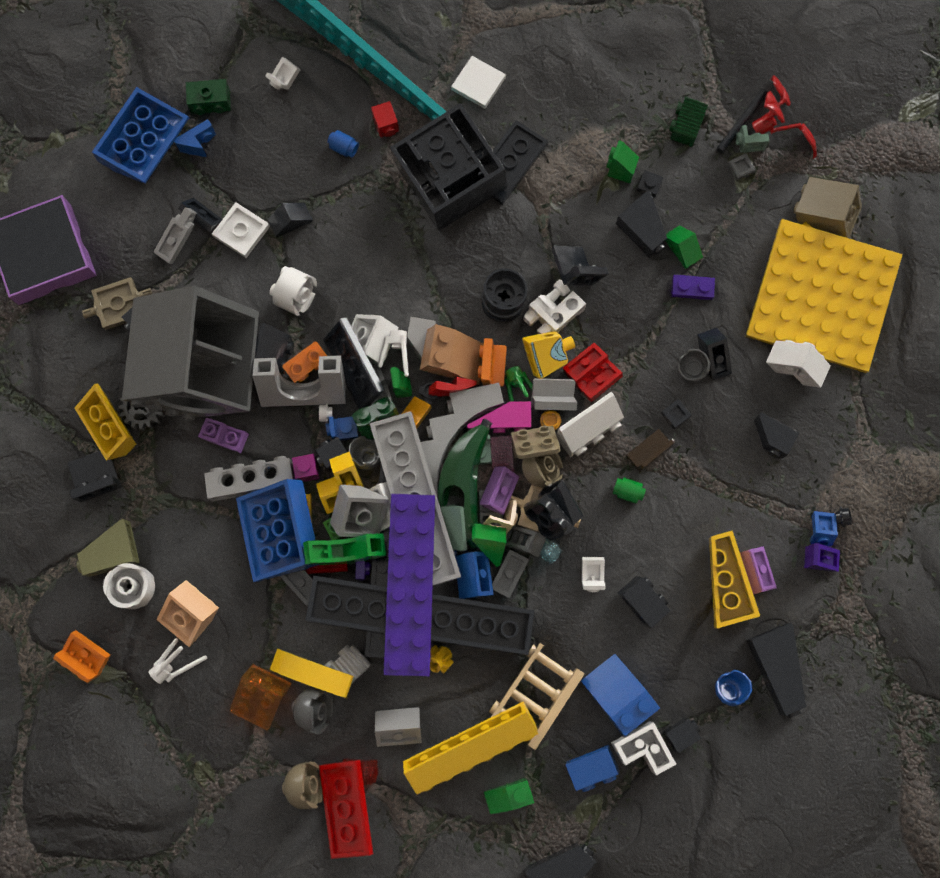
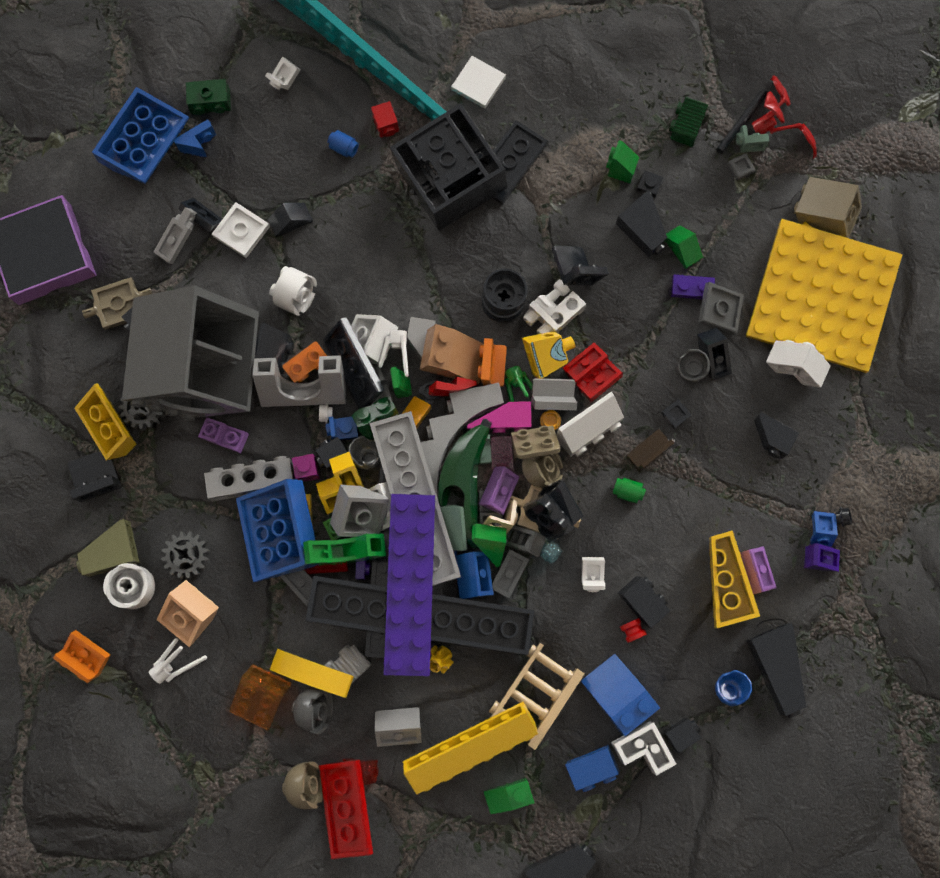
(180, 561): none -> dark grey gear
(633, 630): none -> red wheel
(721, 308): none -> dark grey plate

